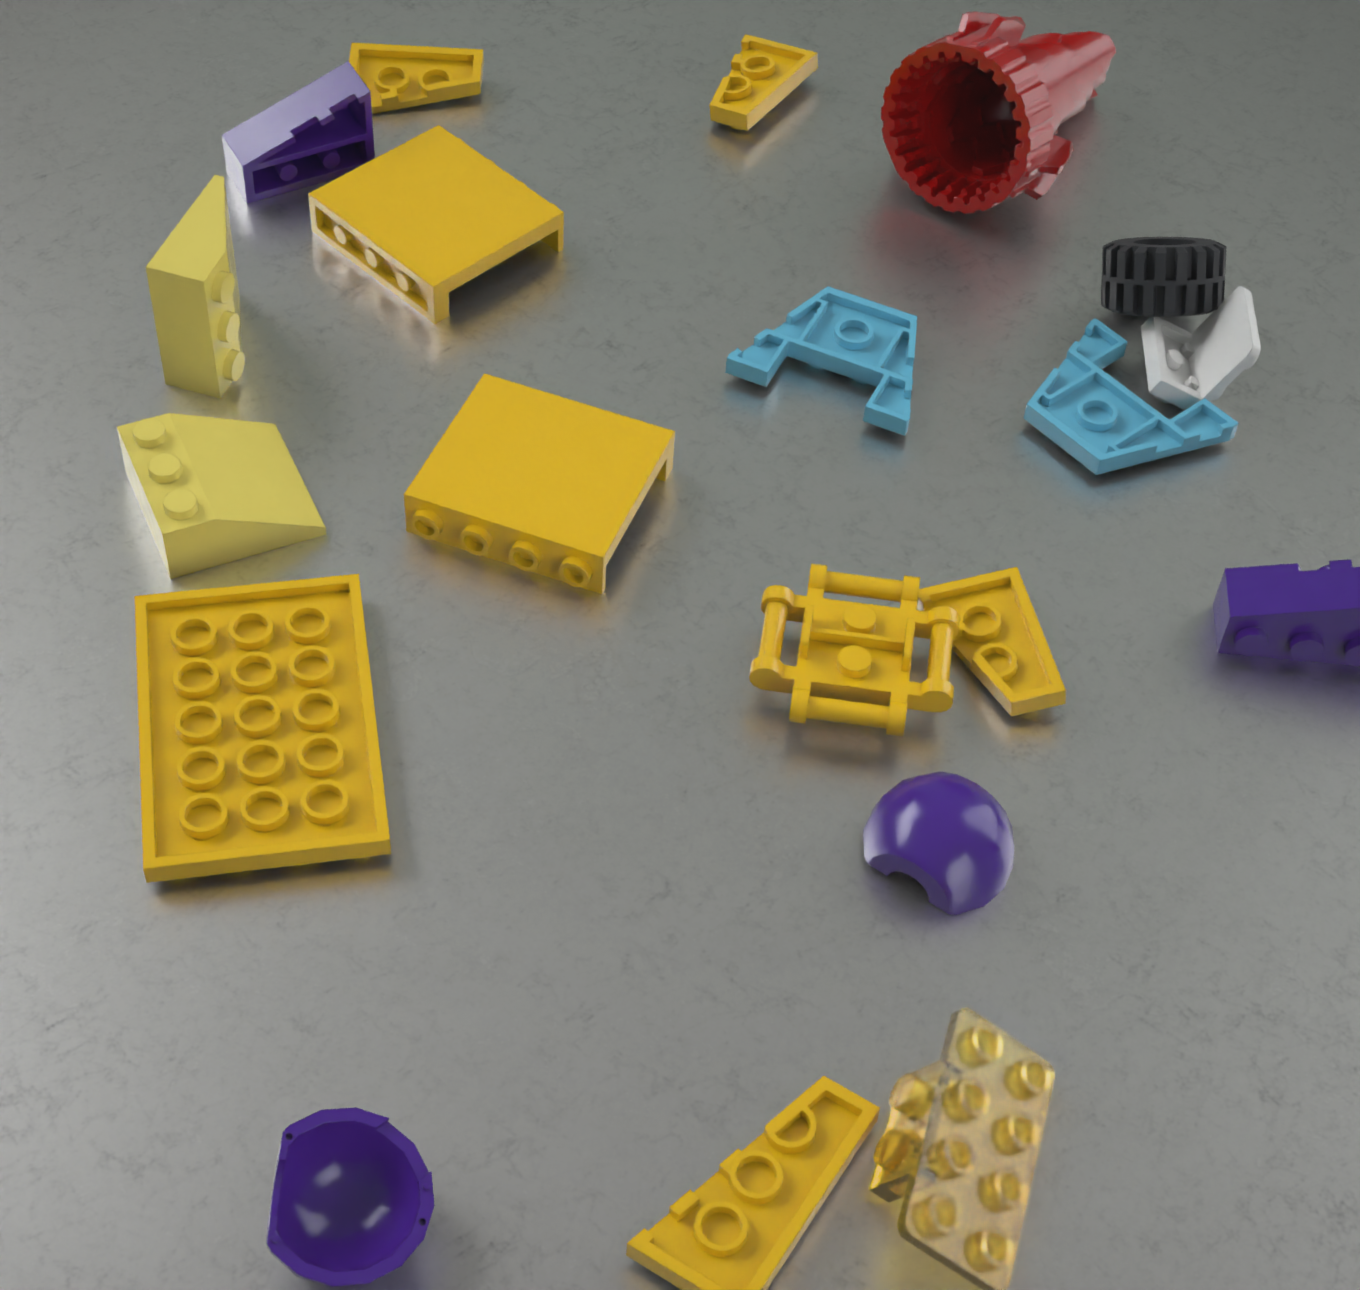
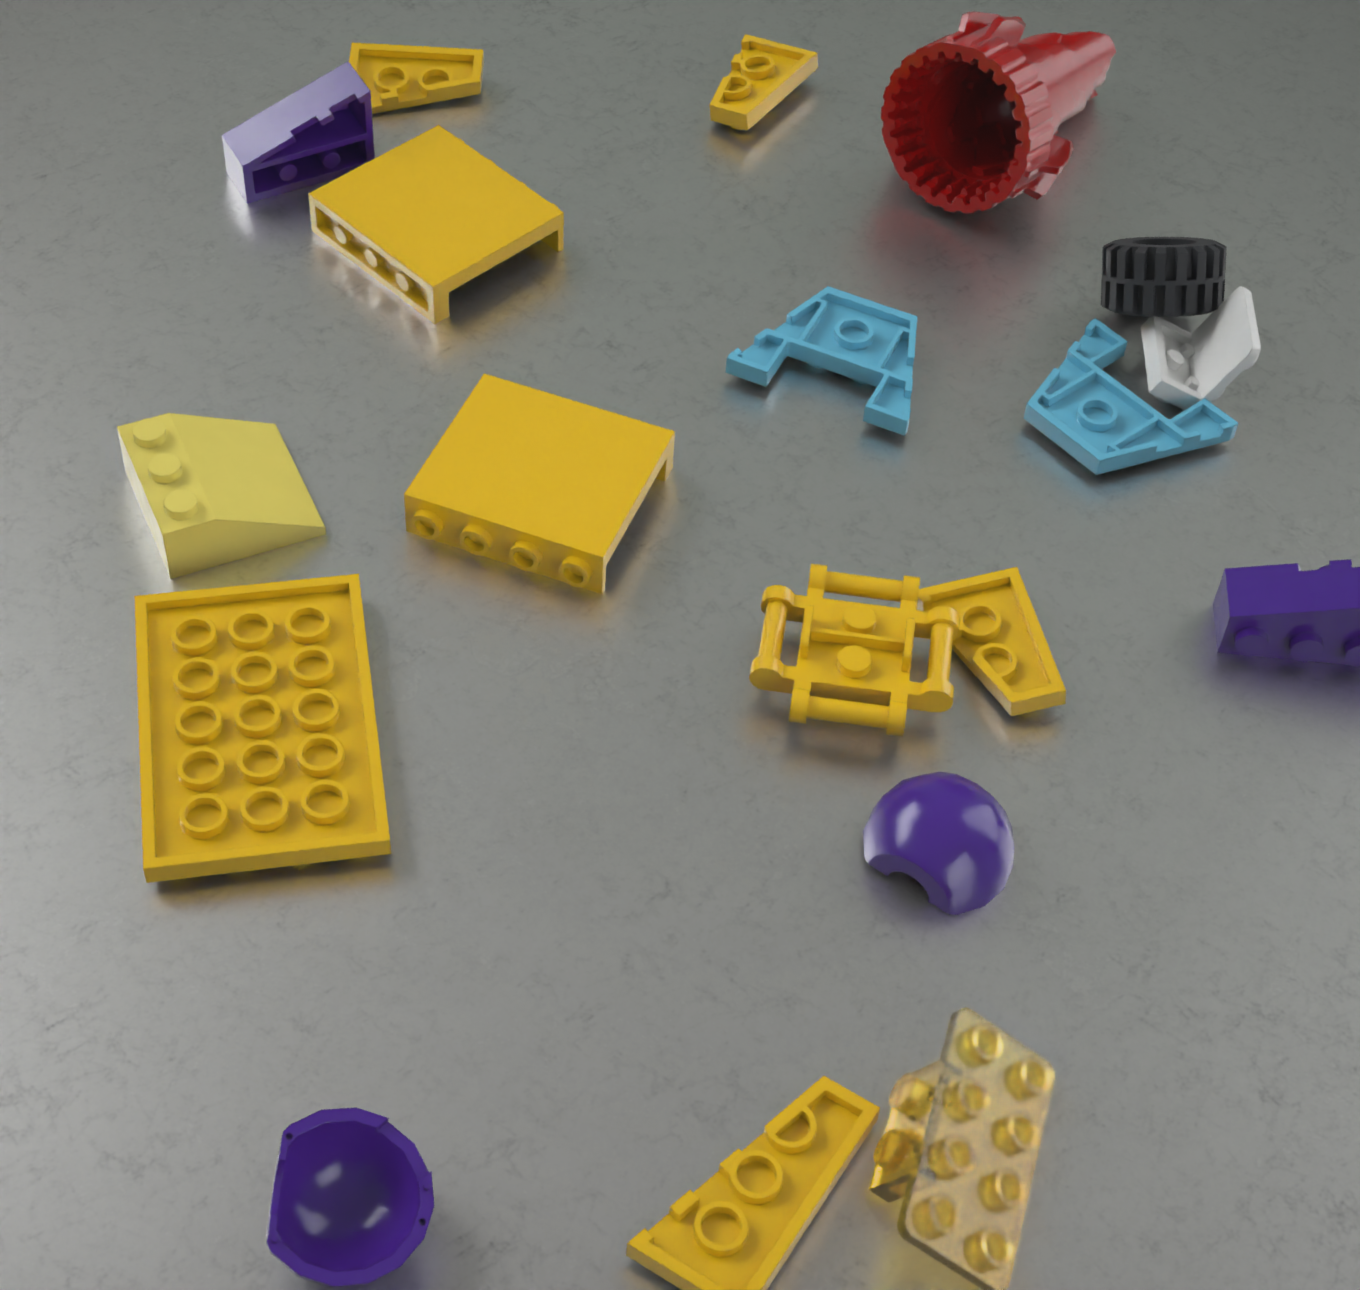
(198, 298): light yellow slope -> none

